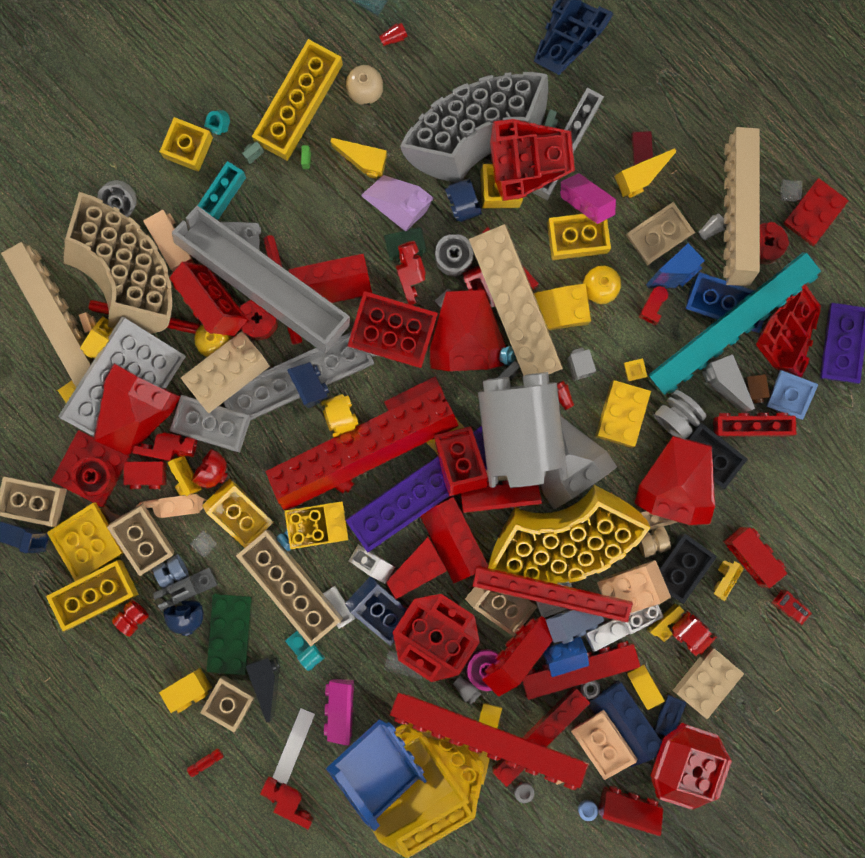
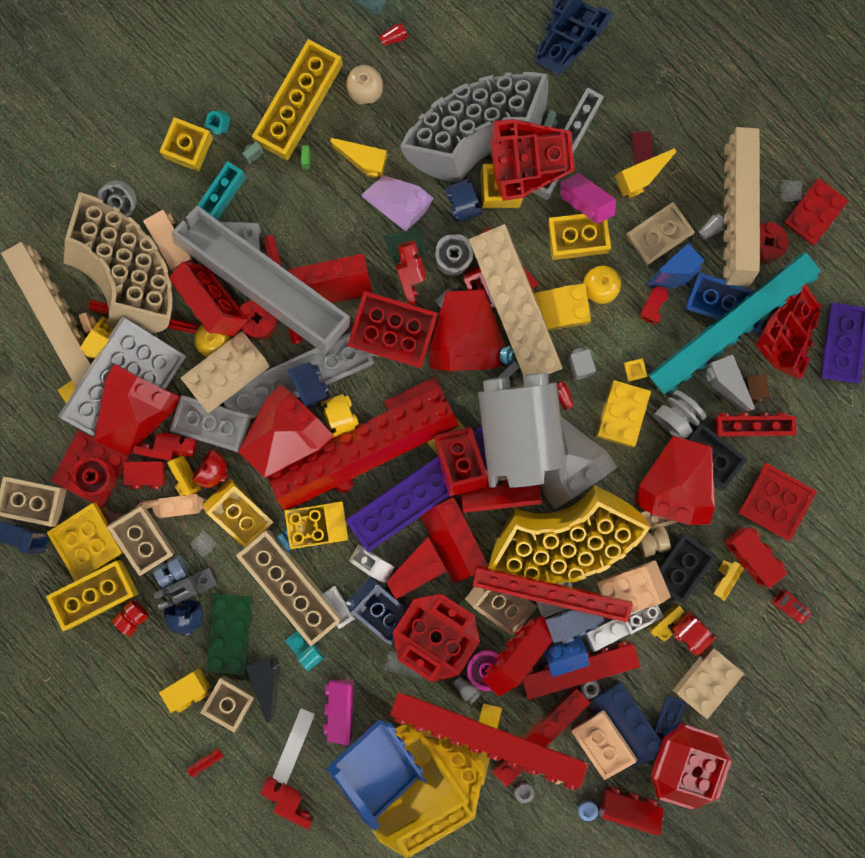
(282, 434): none -> red wedge
(645, 687): yellow slope -> none
(777, 502): none -> red plate
(791, 394): medium blue plate -> none

